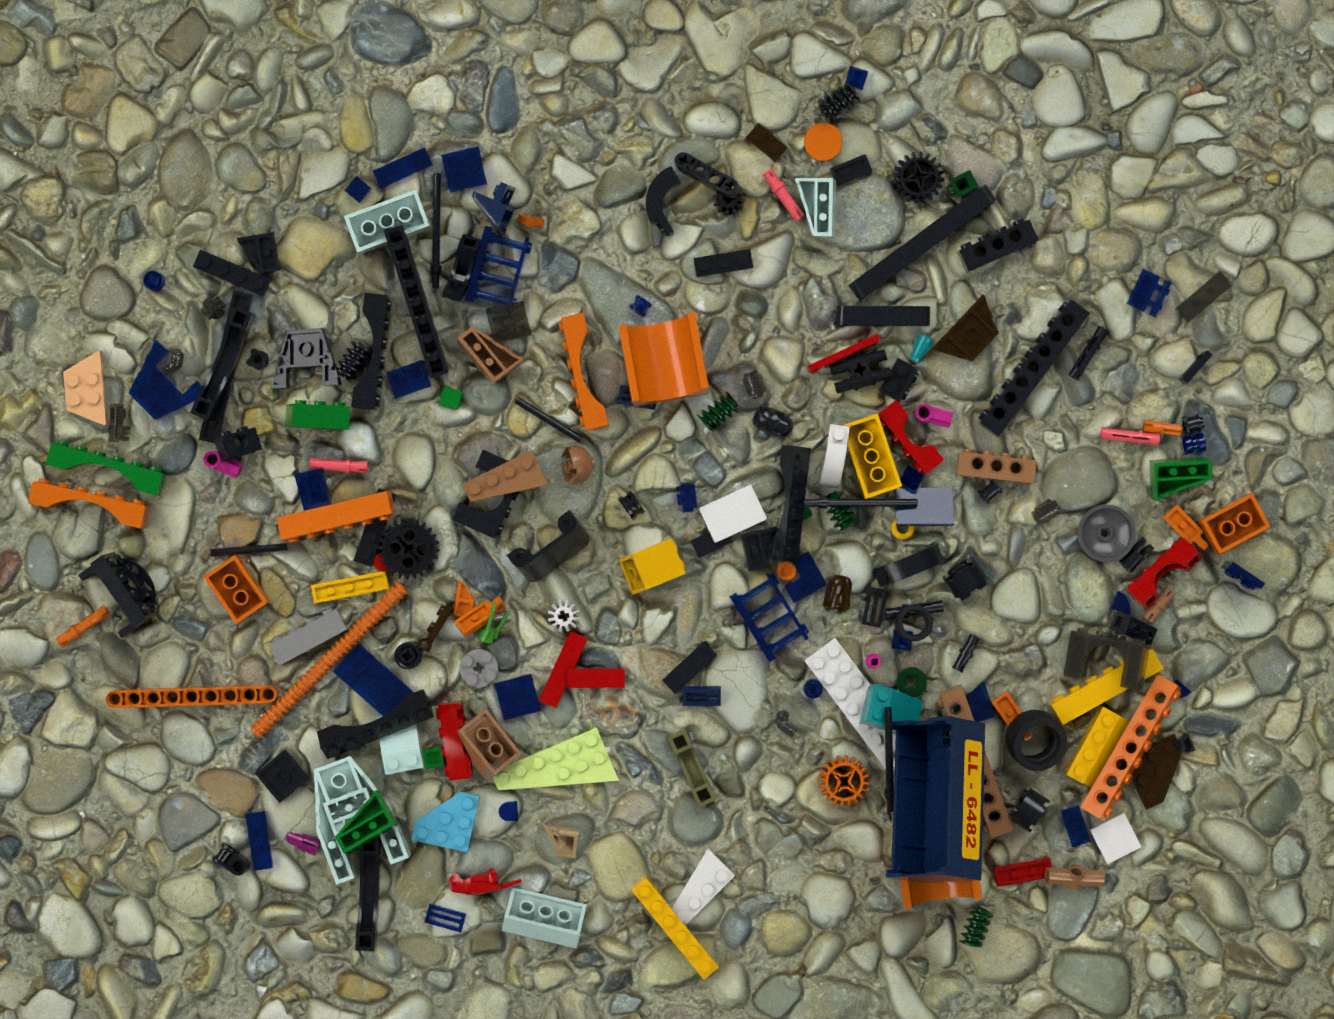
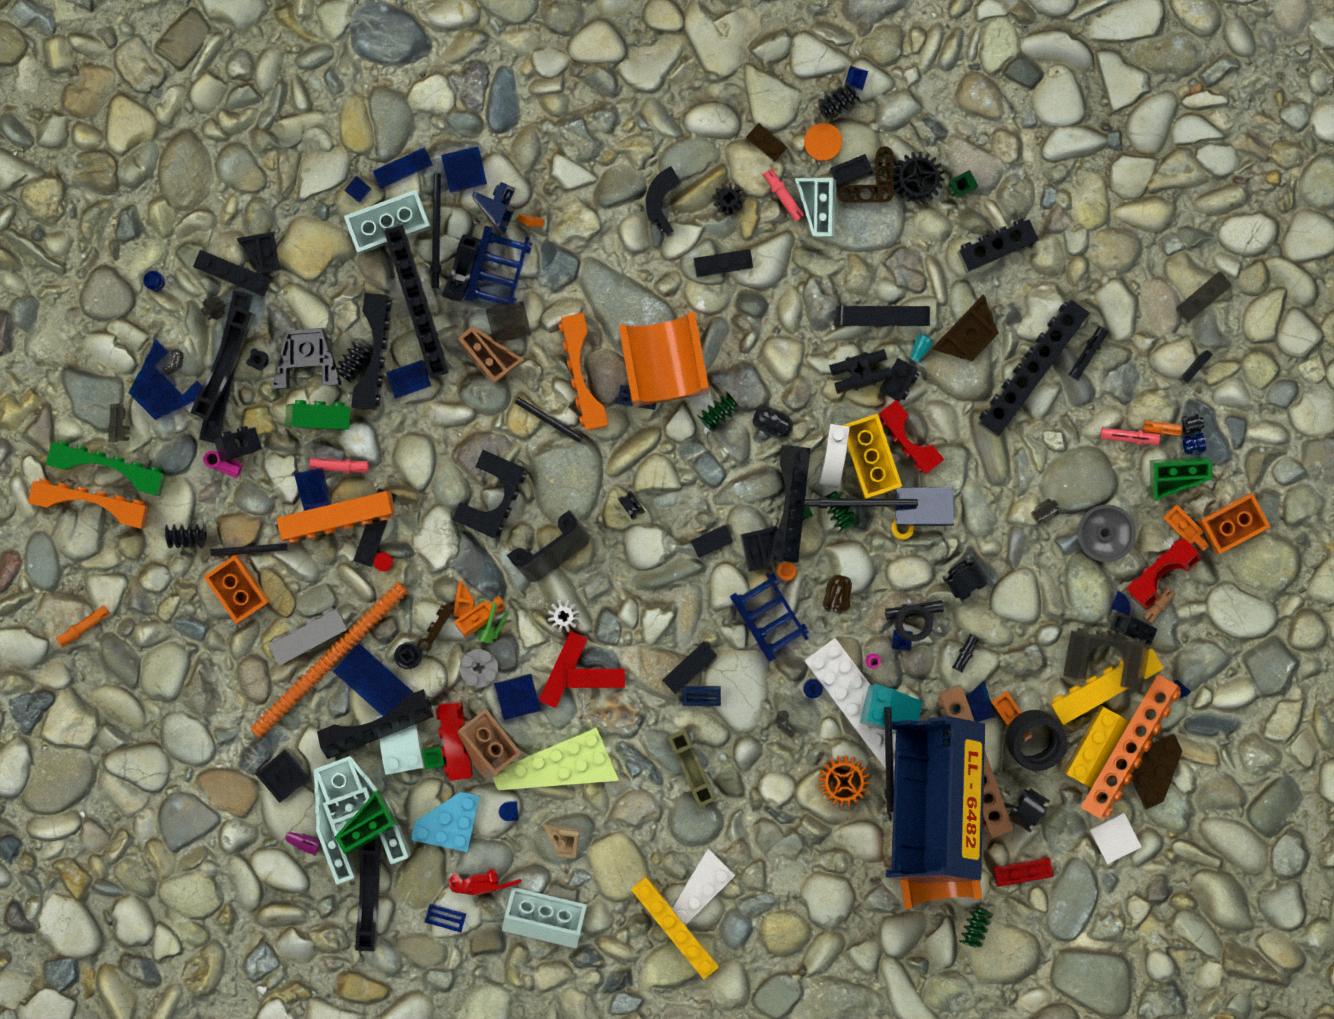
(86, 389): light nougat wing -> none
(126, 596): black piece -> none
(183, 696): orange beam -> none
(185, 537): none -> black piece
(230, 859): black piece -> none
(259, 840): clear blue tile -> none
(350, 587): yellow tile -> none
(422, 536): black gear -> none
(451, 398): green tile -> none
(510, 477): medium nougat wing -> none
(577, 464): medium nougat cylinder -> none
(640, 306): clear blue wheel -> none
(652, 566): yellow slope -> none
(687, 498): clear blue brick -> none
(706, 175): black beam -> none
(732, 513): white tile -> none
(754, 384): clear smoke brick -> none
(810, 579): clear blue plate -> none
(843, 353): red tile -> none
(868, 599): black tile -> none
(880, 183): none -> dark brown beam
(908, 565): black arch -> none
(911, 478): clear blue plate -> none
(921, 682): dark green gear -> none
(922, 242): black beam -> none
(935, 415): dark pink piece -> none
(989, 491): black bush -> none
(1025, 475): medium nougat brick -> none
(1074, 877): medium nougat piece -> none
(1075, 825): clear blue plate -> none
(1134, 557): black hinge -> none
(1143, 291): clear blue plate -> none
(1184, 743): black tile -> none
(1247, 579): clear blue tile -> none

